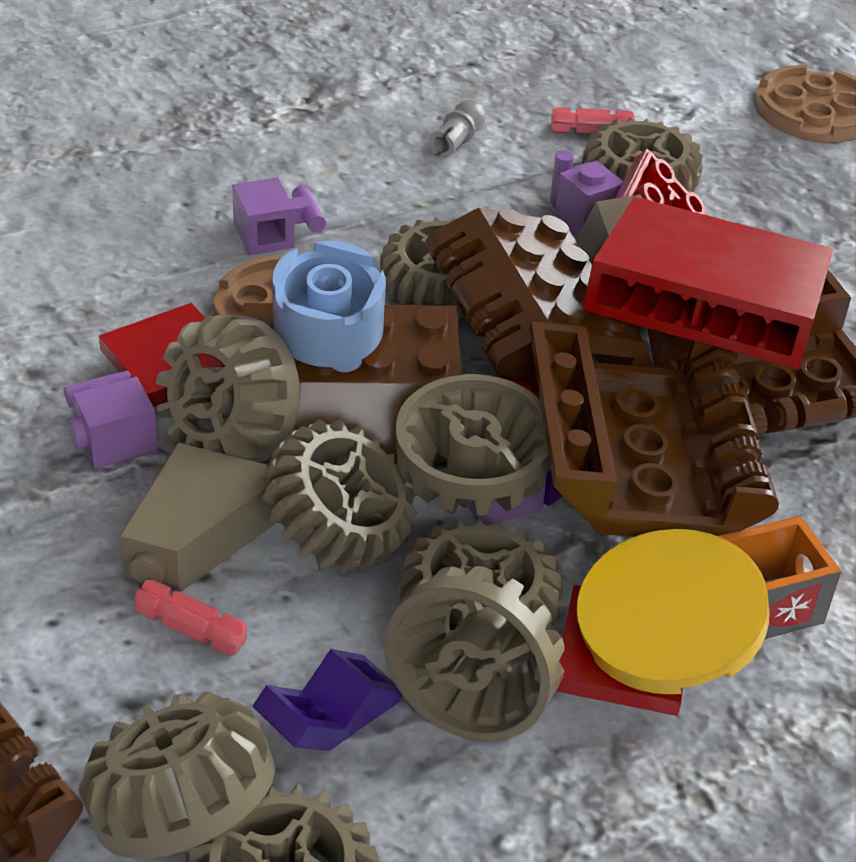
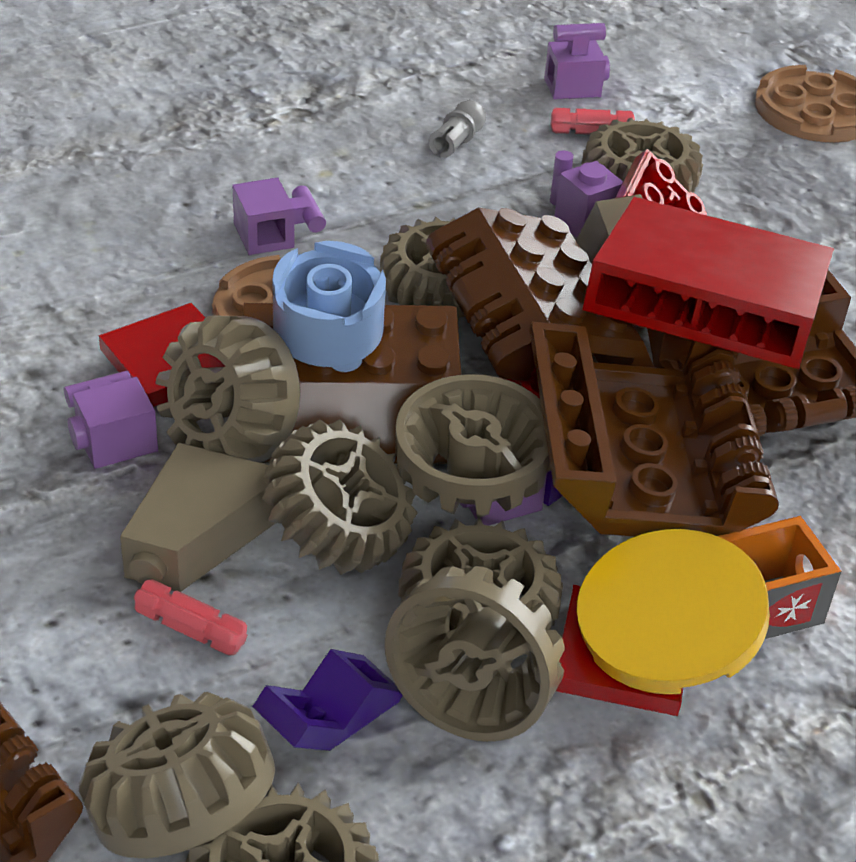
(576, 62): none -> medium lavender brick

